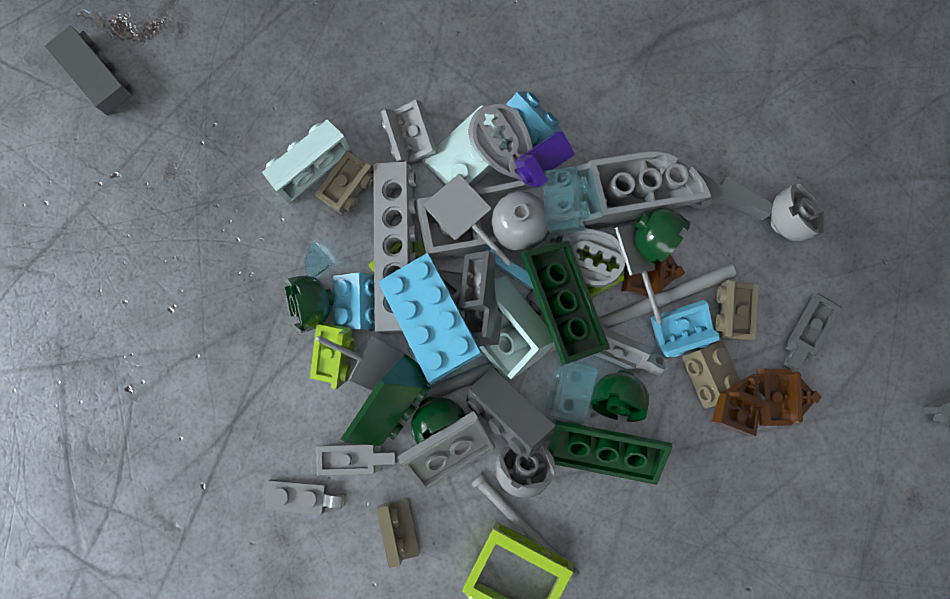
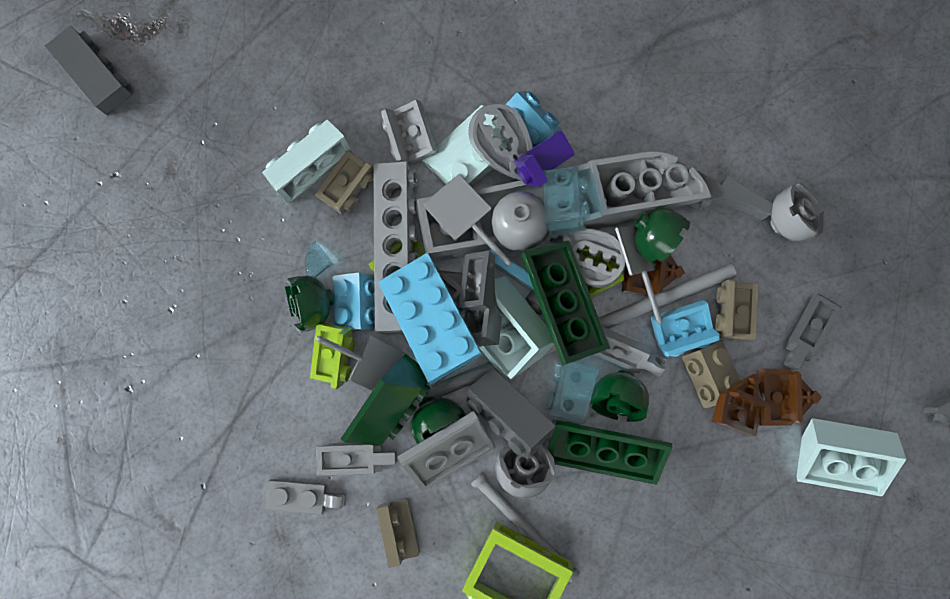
(849, 457): none -> light aqua slope

